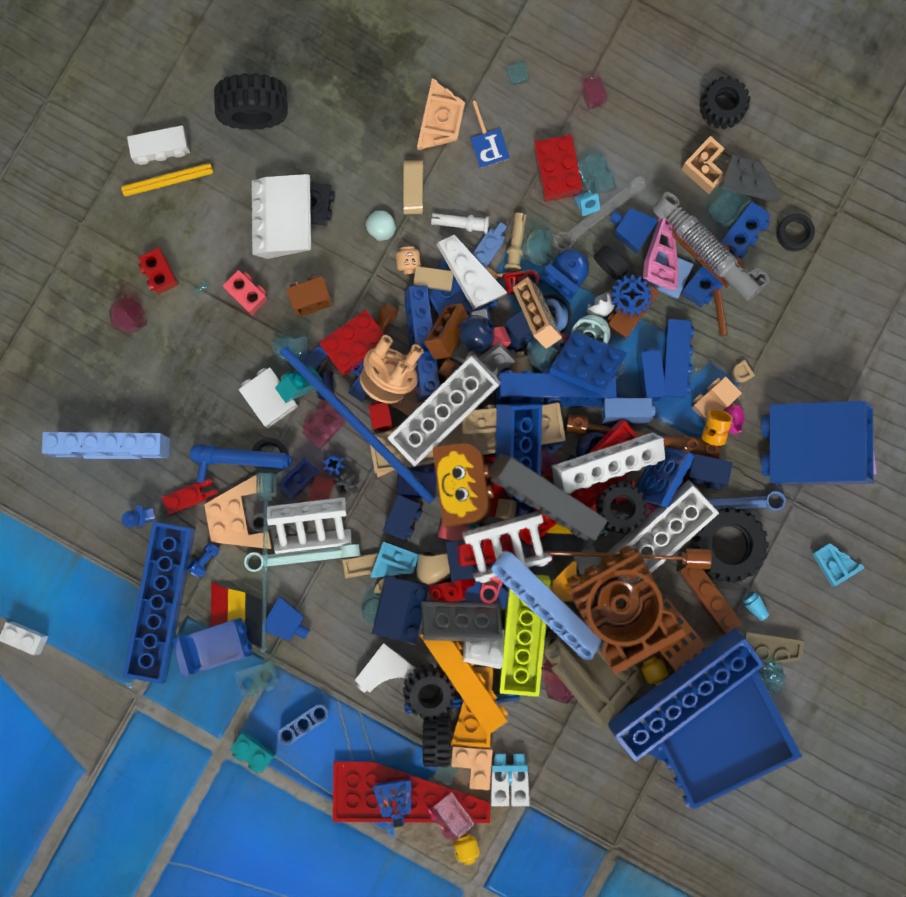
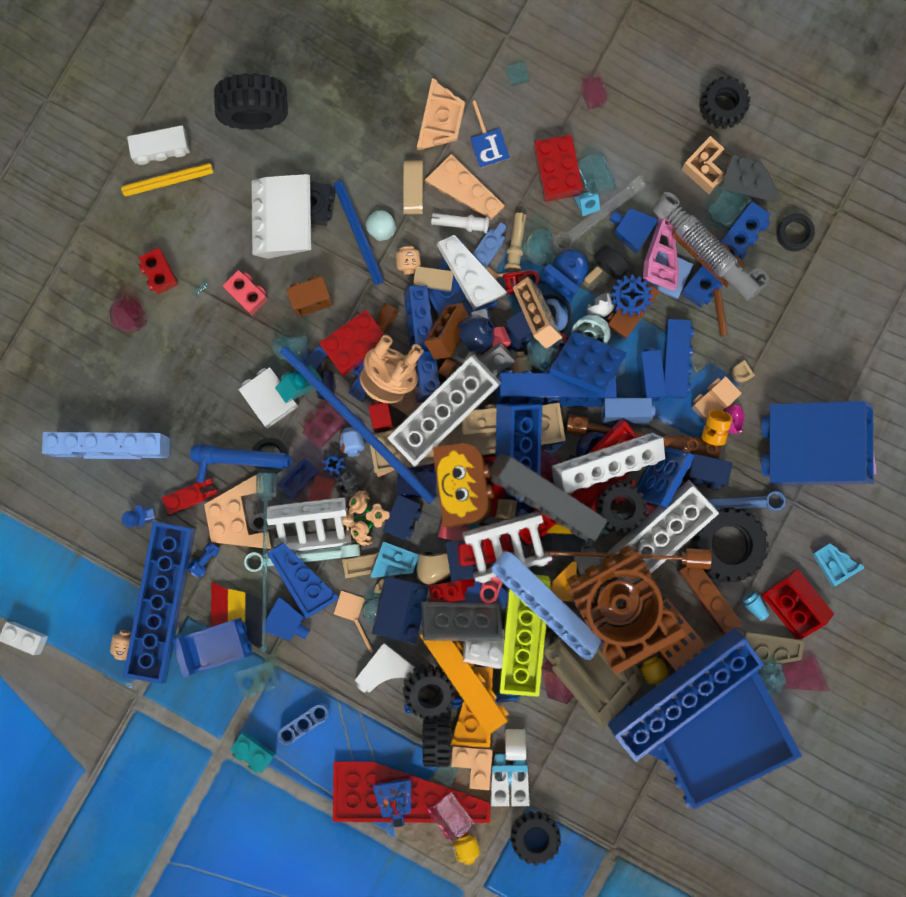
(120, 644): none -> light nougat head
(304, 585): none -> blue wing
(350, 607): none -> light nougat piece
(351, 442): none -> light blue head
(358, 233): none -> blue axle
(360, 530): none -> light nougat plant
(460, 184): none -> light nougat wing
(515, 744): none -> white beam
(541, 854): none -> black tyre
(592, 276): none -> tan tile
(798, 605): none -> red slope
(805, 675): none -> clear pink wing

